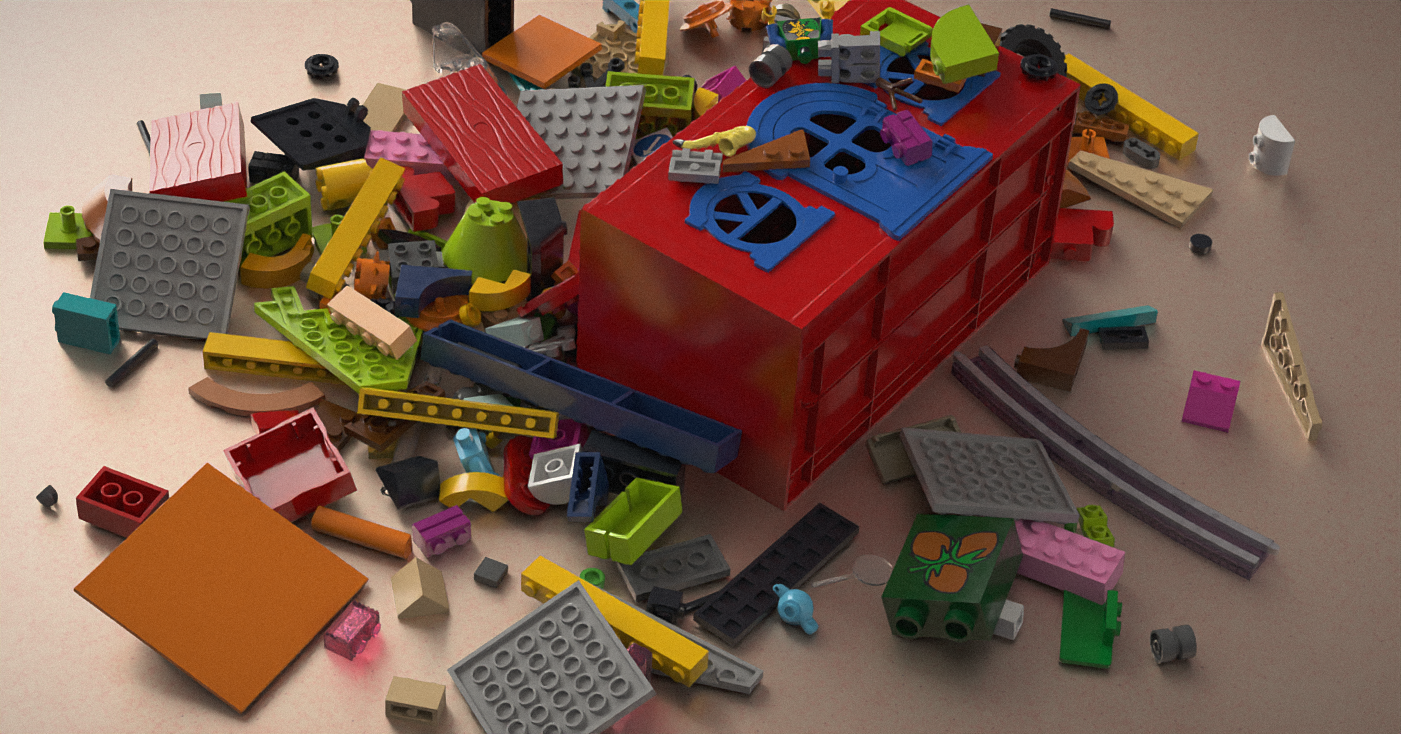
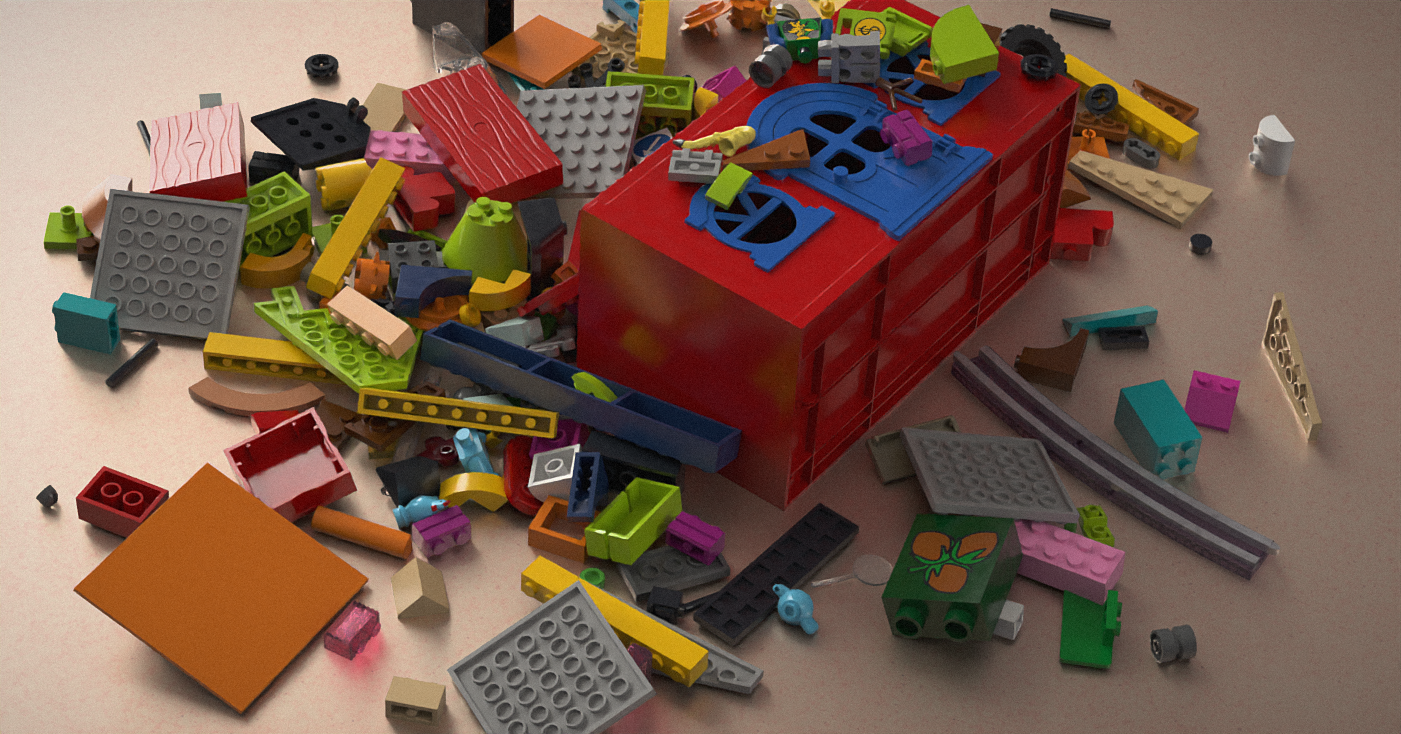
(419, 509): none -> medium azure animal
(441, 450): none -> dark red plate
(491, 572): dark grey tile -> none
(544, 539): none -> orange window
(589, 384): none -> lime slope
(695, 538): none -> magenta brick
(728, 185): none -> lime slope
(863, 22): none -> lime container
(1157, 429): none -> teal brick
(1169, 104): none -> dark orange wing

